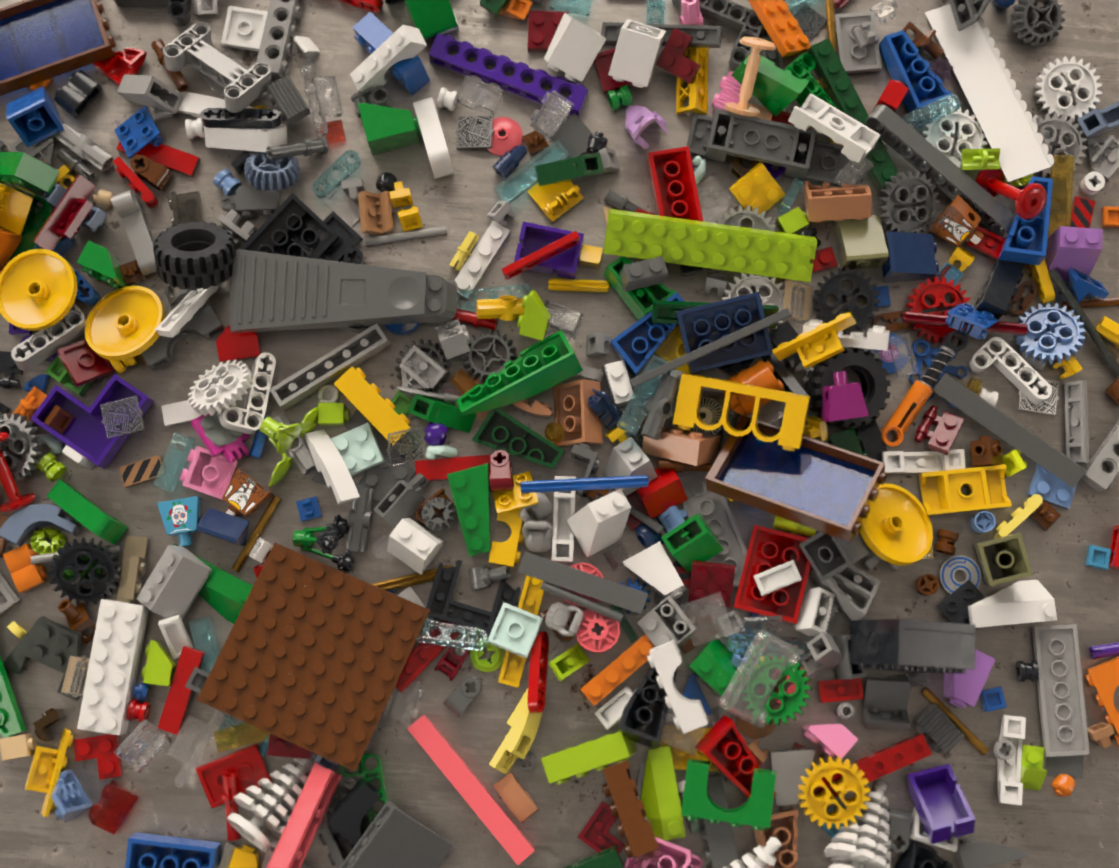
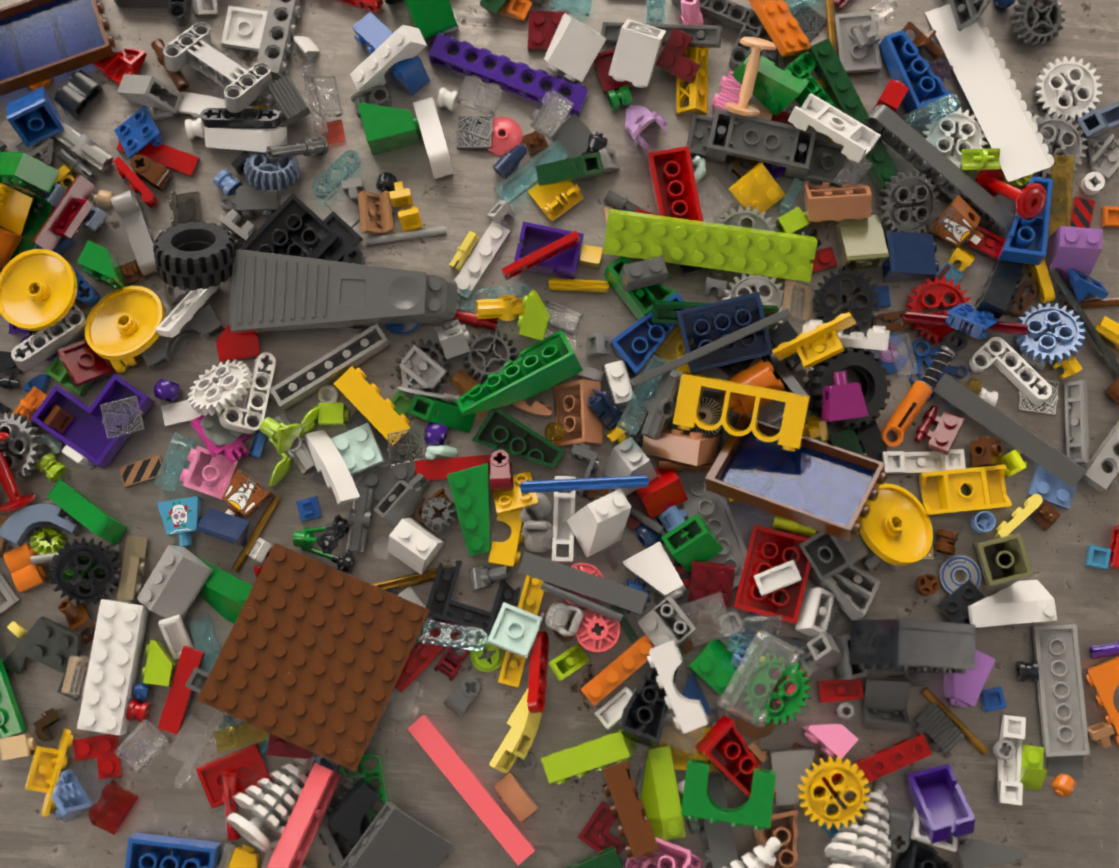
(166, 390): none -> dark purple piece

